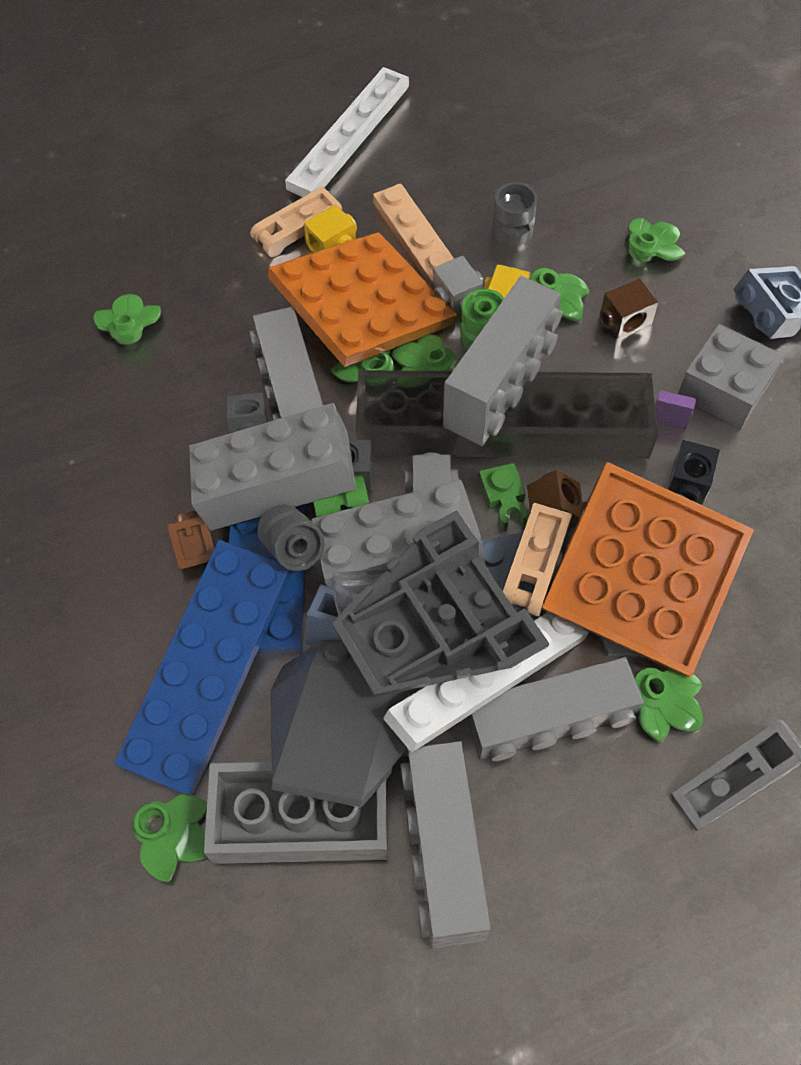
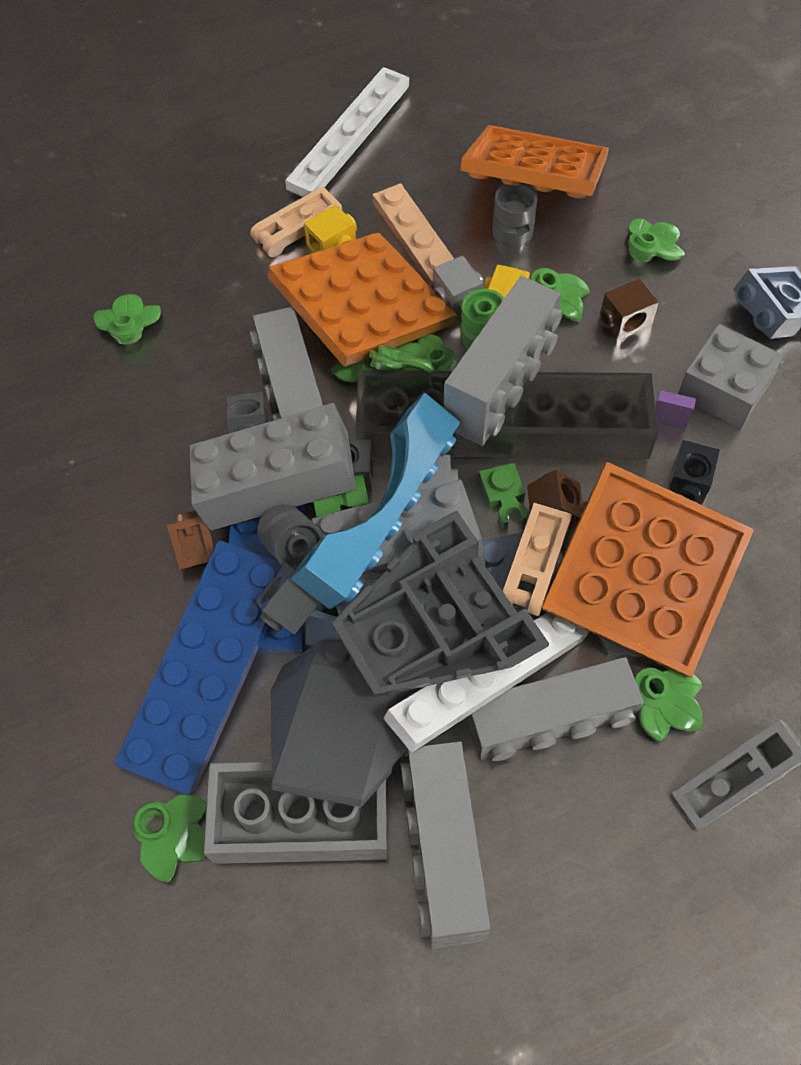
(285, 602): none -> dark grey brick
(338, 560): none -> dark azure arch
(388, 359): none -> bright green plate
(536, 161): none -> orange plate

